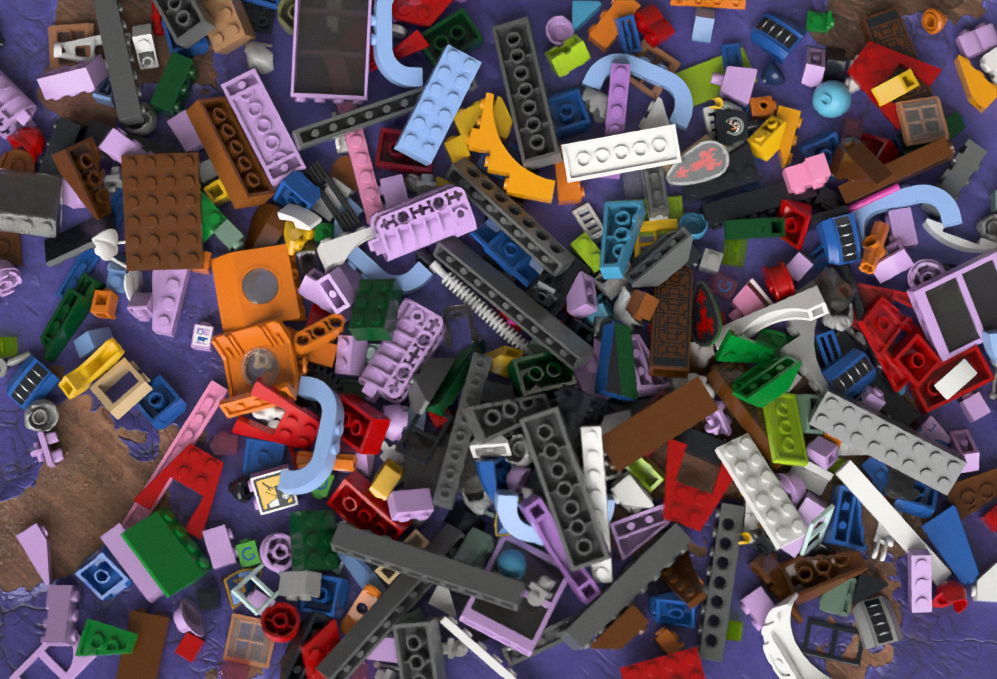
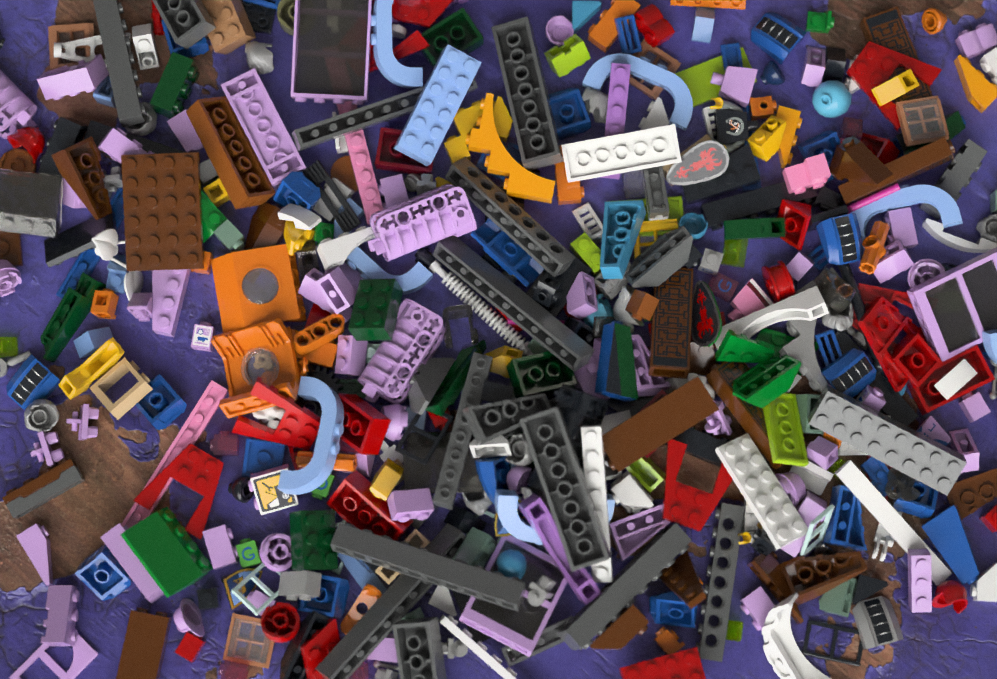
(43, 489): none -> piece
(84, 430): none -> lavender hips
(104, 639): green wing -> none

